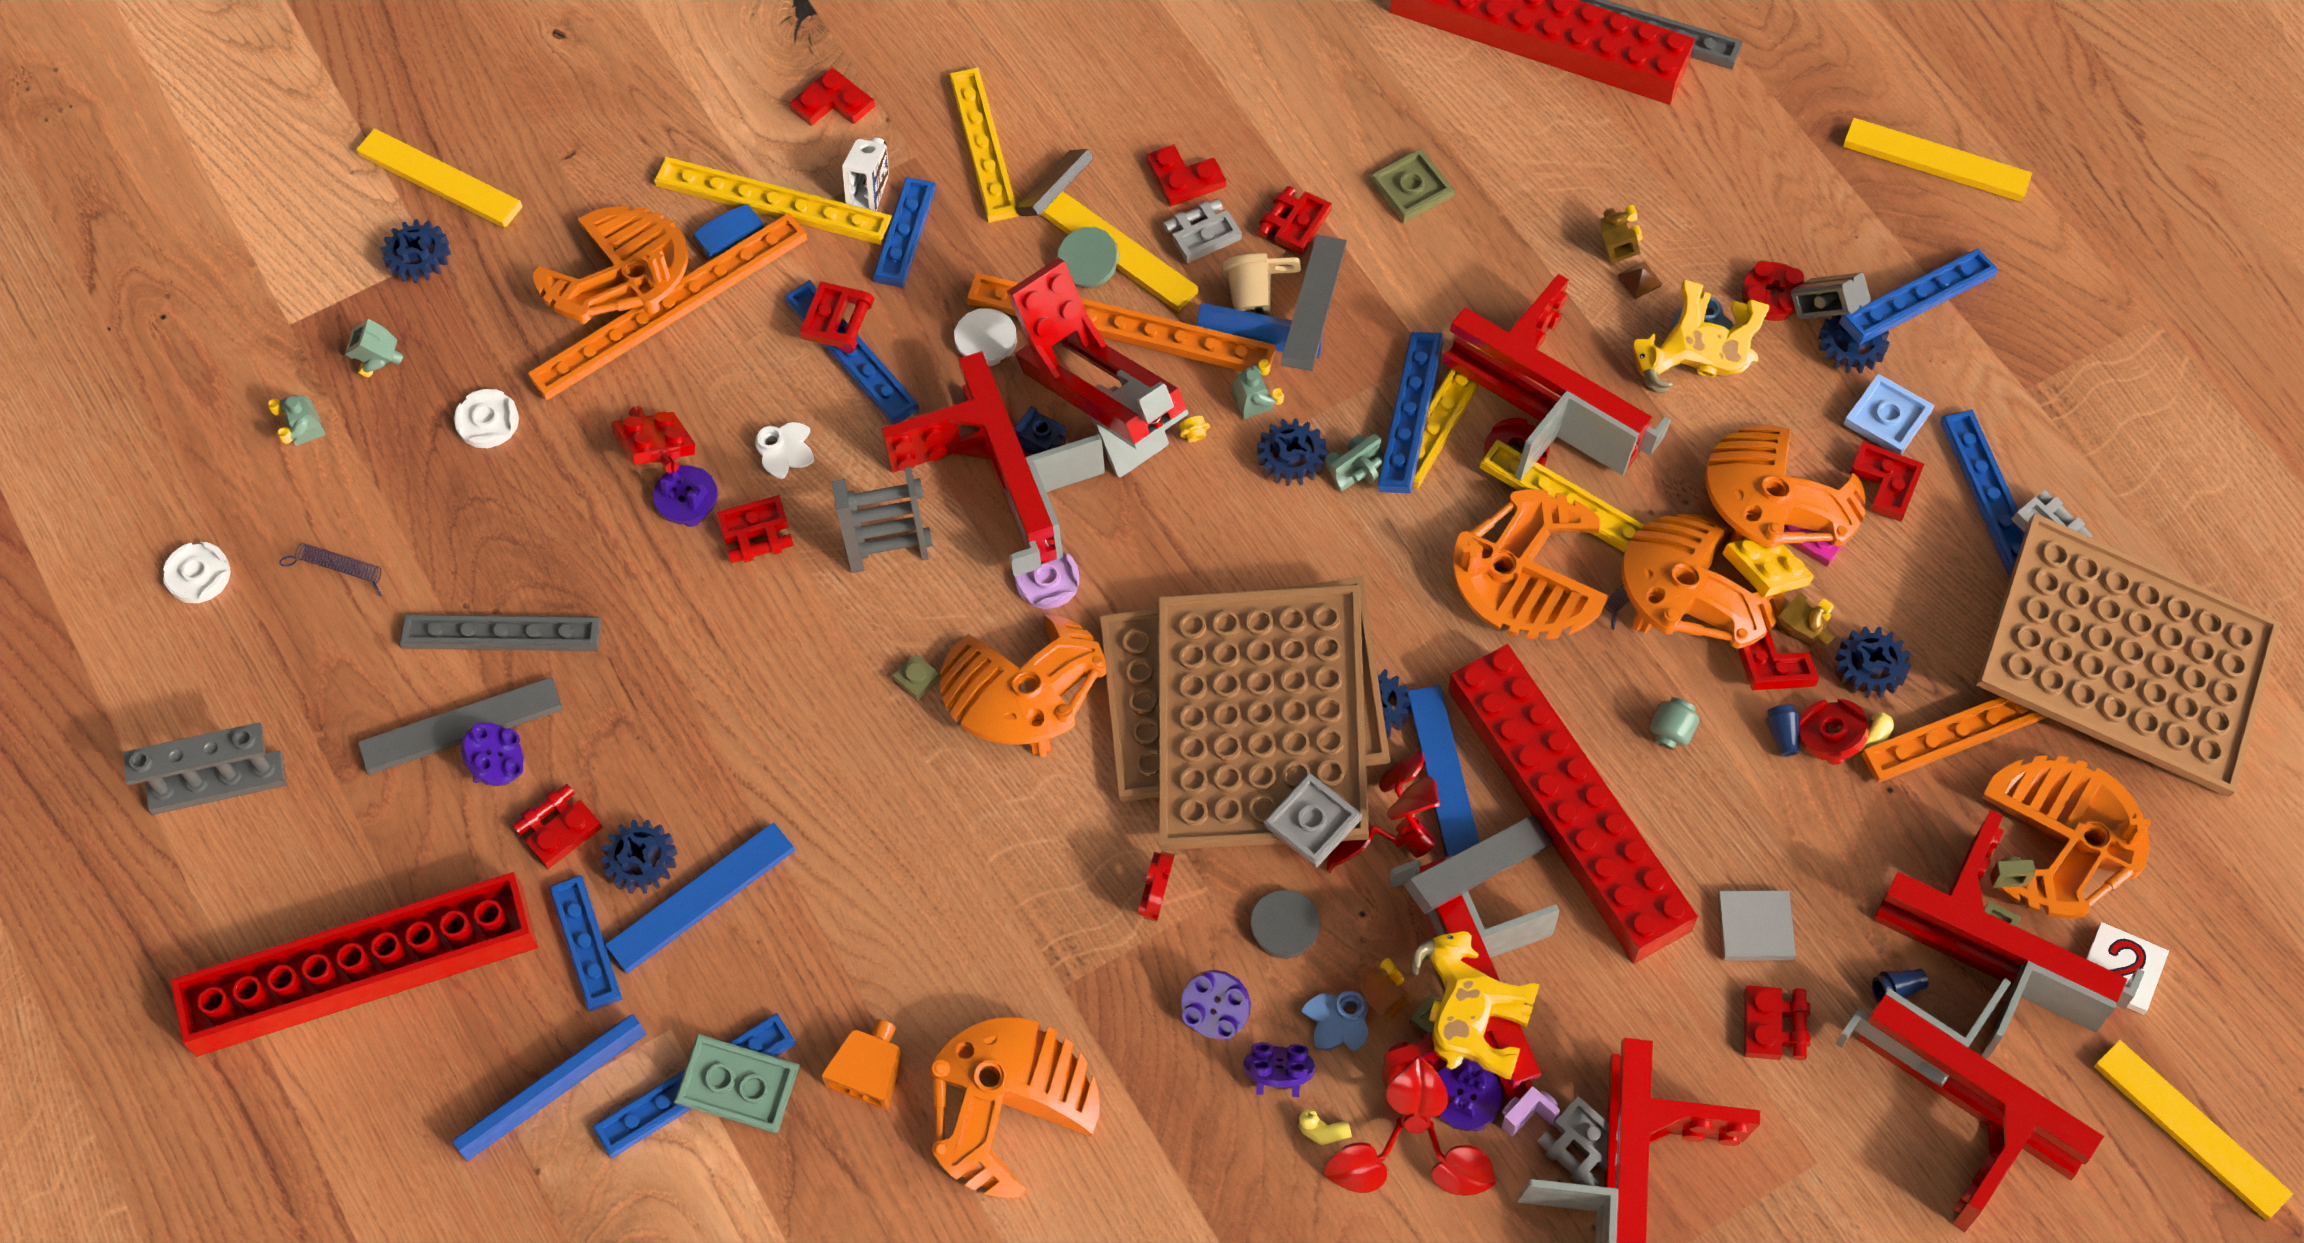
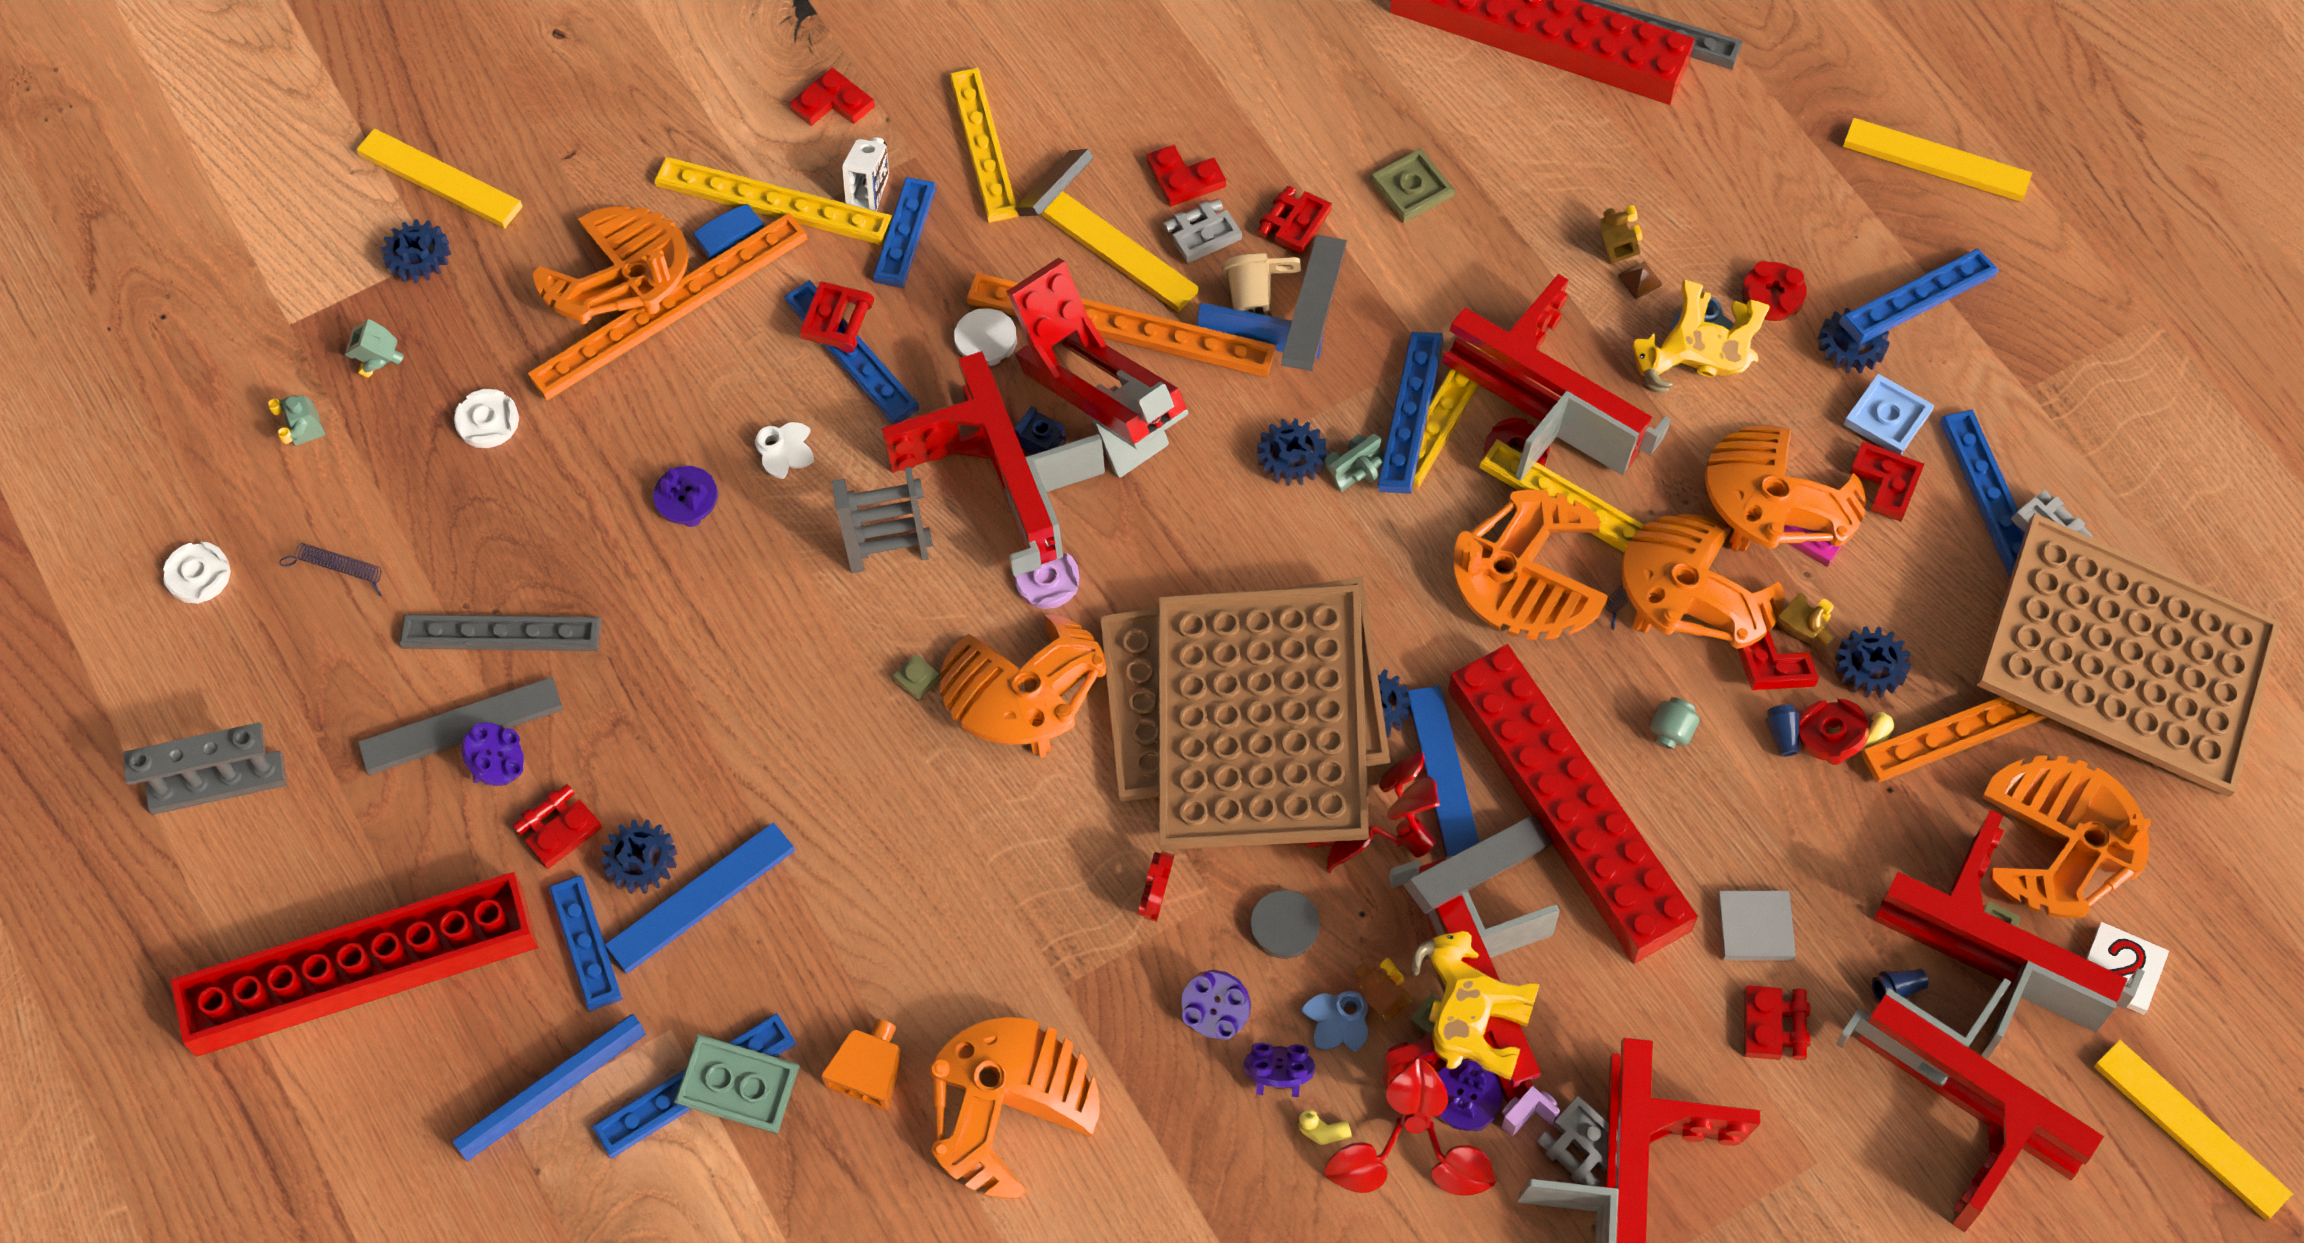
(653, 438): red plate -> none
(751, 521): red plate -> none
(1089, 256): sand green tile -> none
(1194, 428): yellow plate -> none
(1251, 392): sand green piece -> none
(1313, 820): light grey tile -> none
(1766, 568): yellow plate -> none
(1830, 295): dark grey brick -> none
(2012, 872): olive plate -> none

